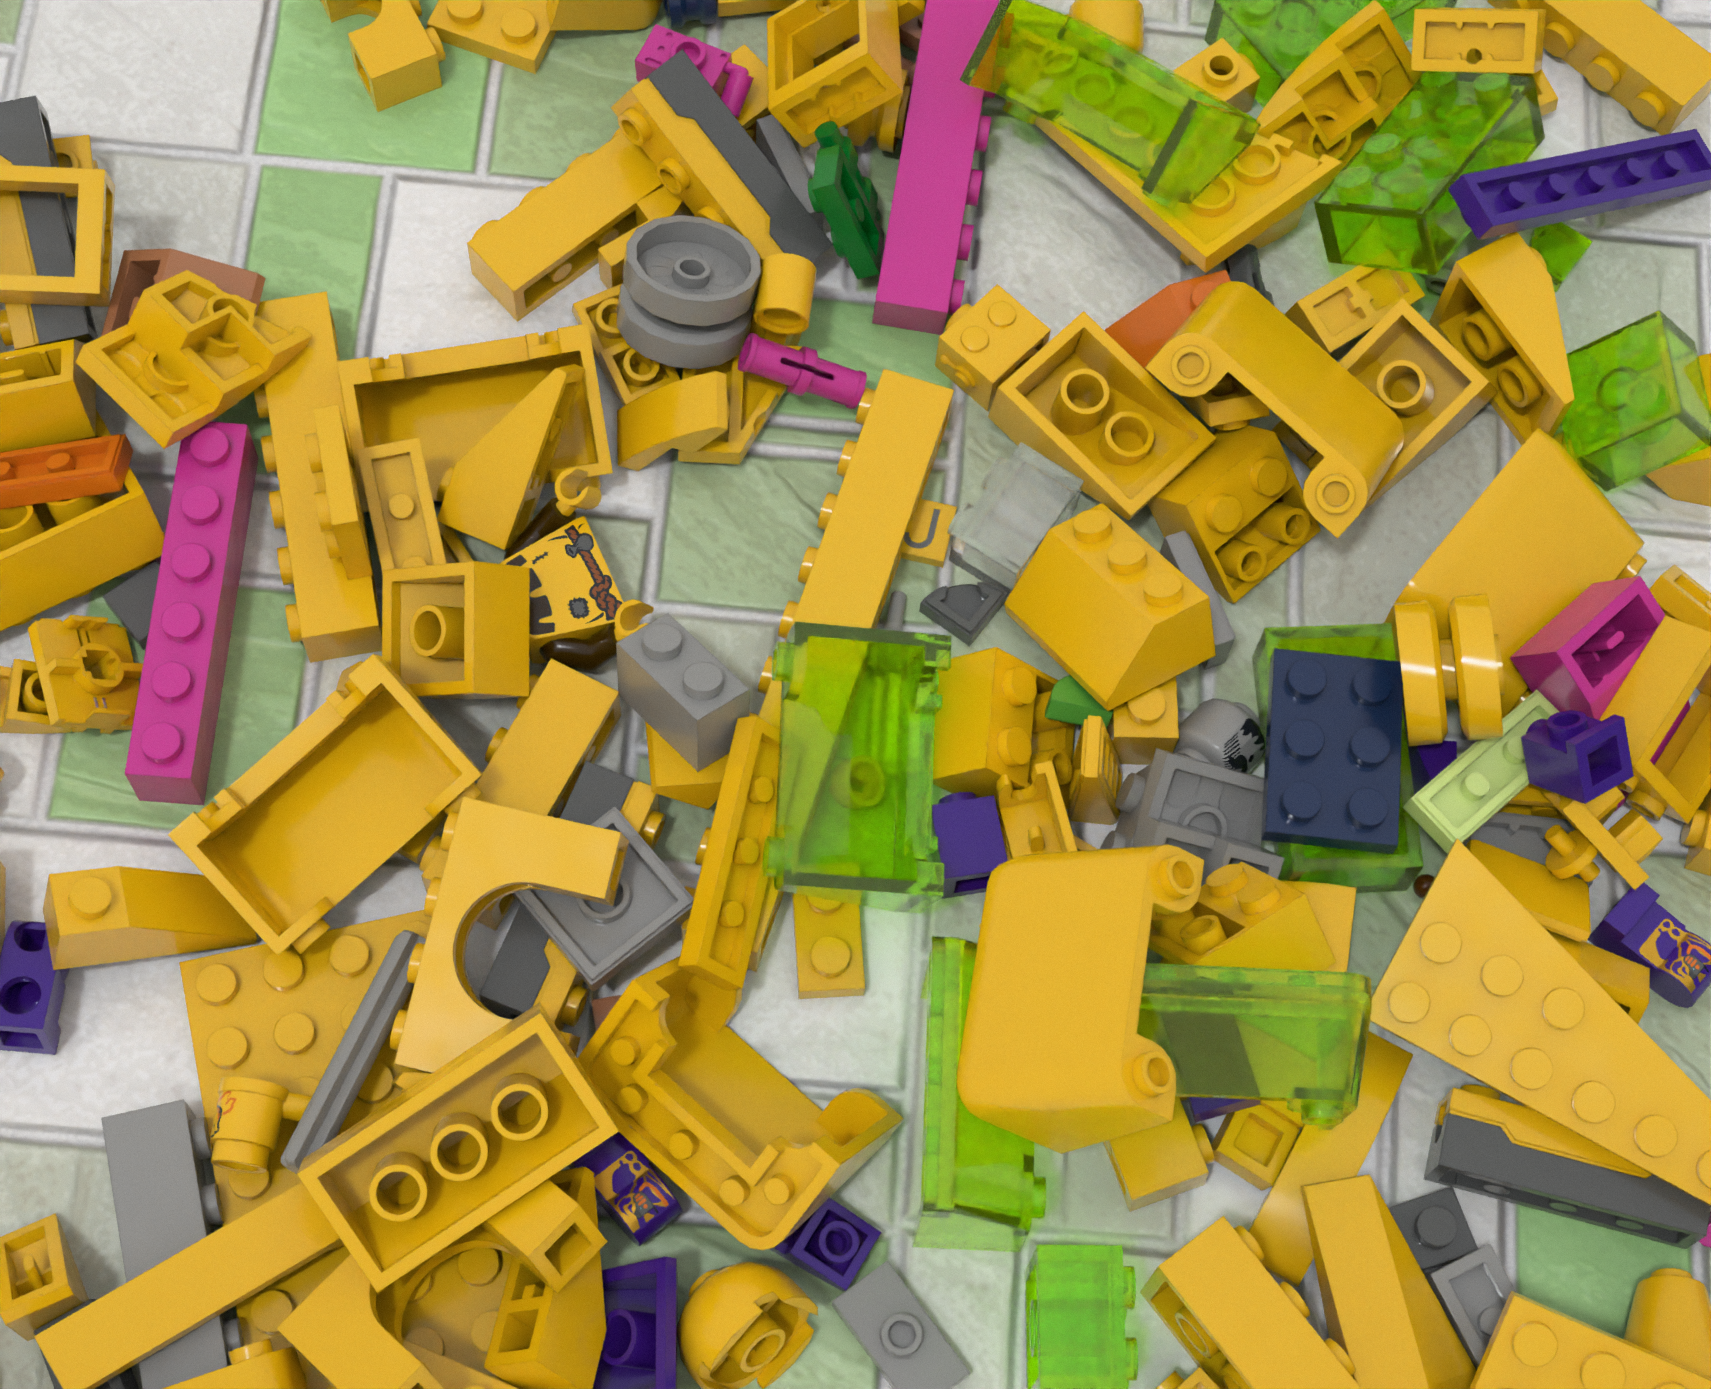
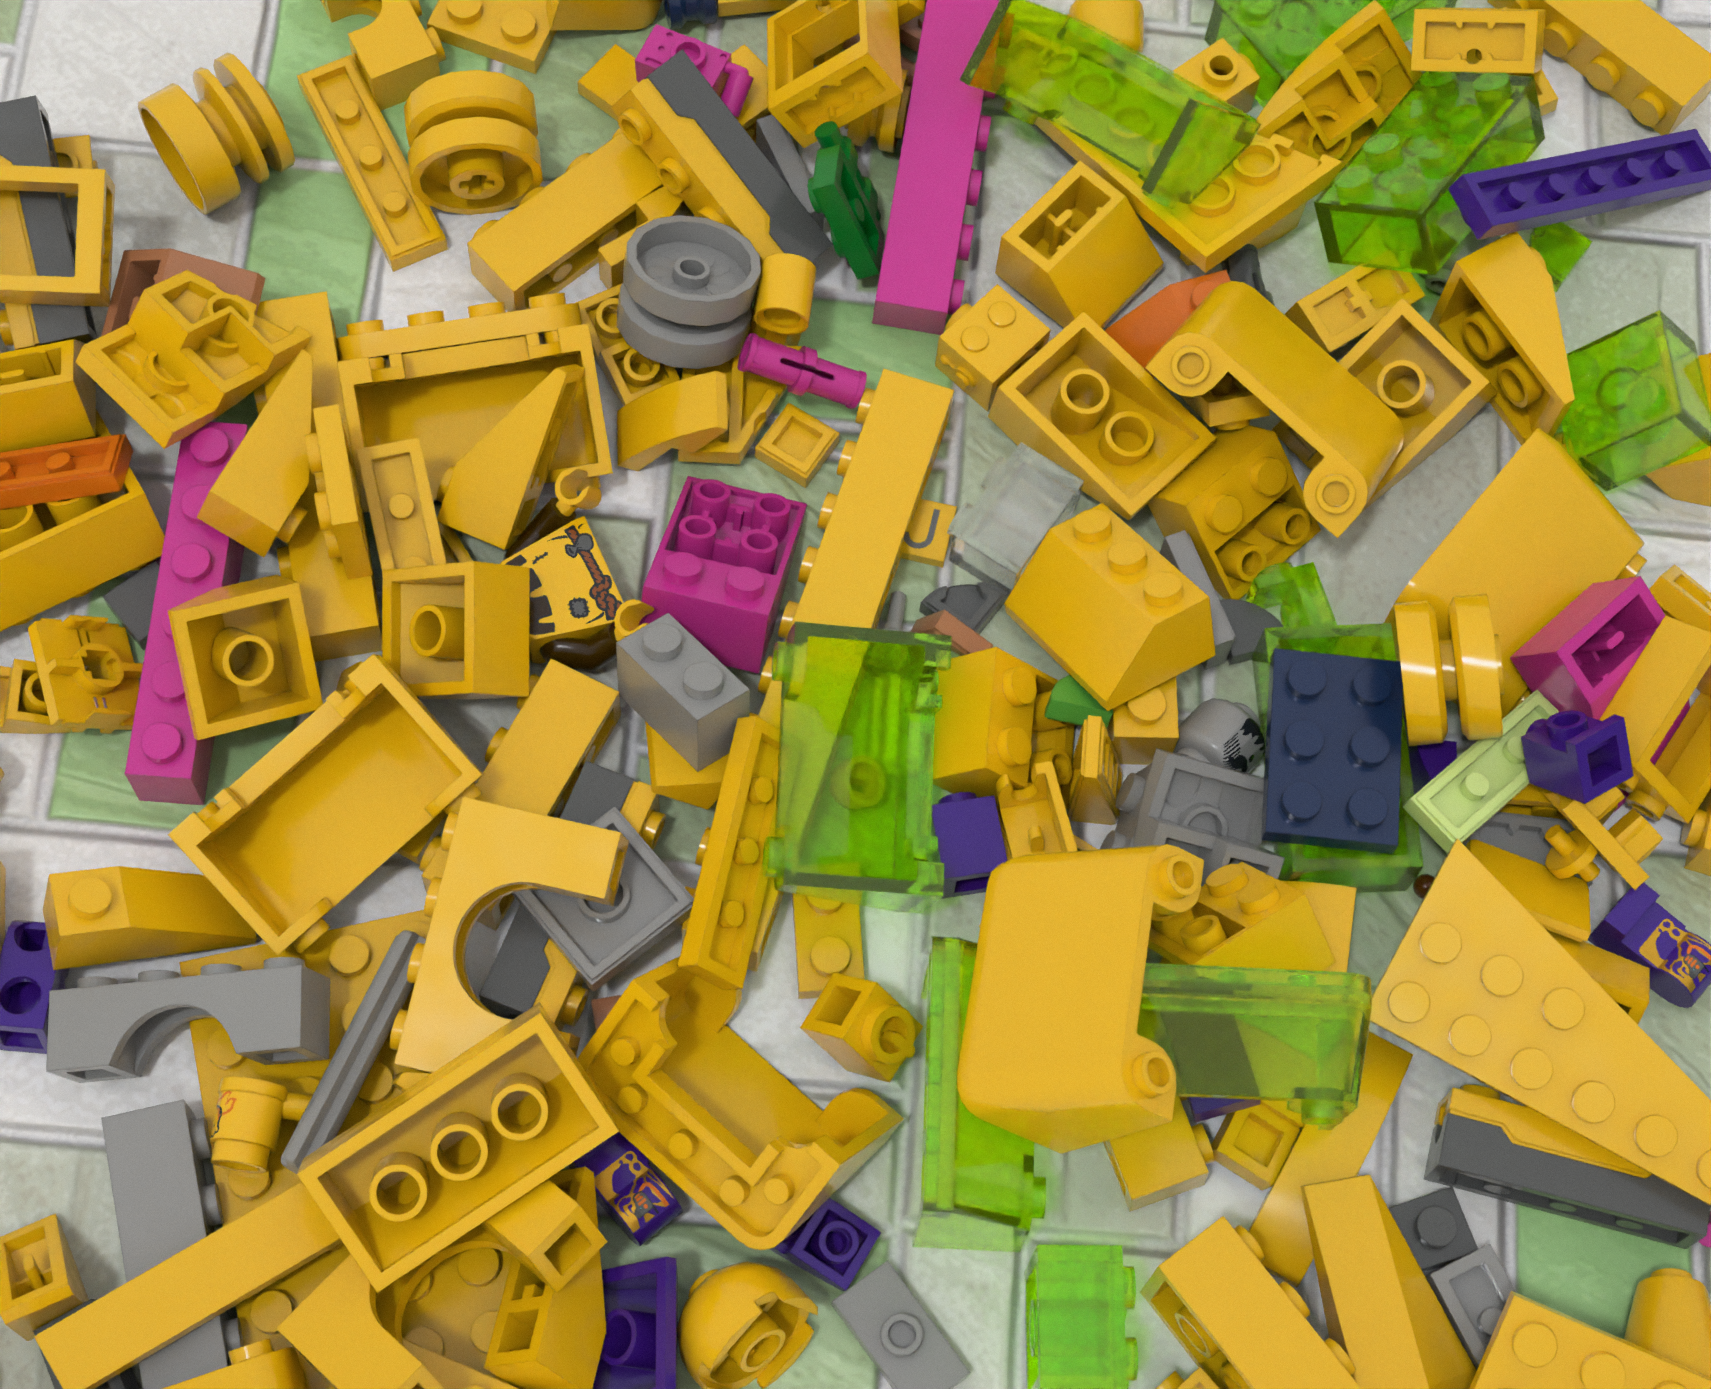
(113, 1028): none -> light grey arch
(224, 129): none -> yellow wheel
(245, 656): none -> yellow slope
(269, 470): none -> yellow slope
(371, 162): none -> yellow tile
(432, 332): none -> yellow plate
(472, 142): none -> yellow wheel
(609, 79): none -> yellow tile
(725, 568): none -> dark pink slope
(797, 445): none -> yellow tile
(862, 1027): none -> yellow brick
(963, 638): none -> nougat tile
(1079, 250): none -> yellow slope
(1248, 624): none -> dark grey tile
(1297, 592): none -> clear neon green bracket

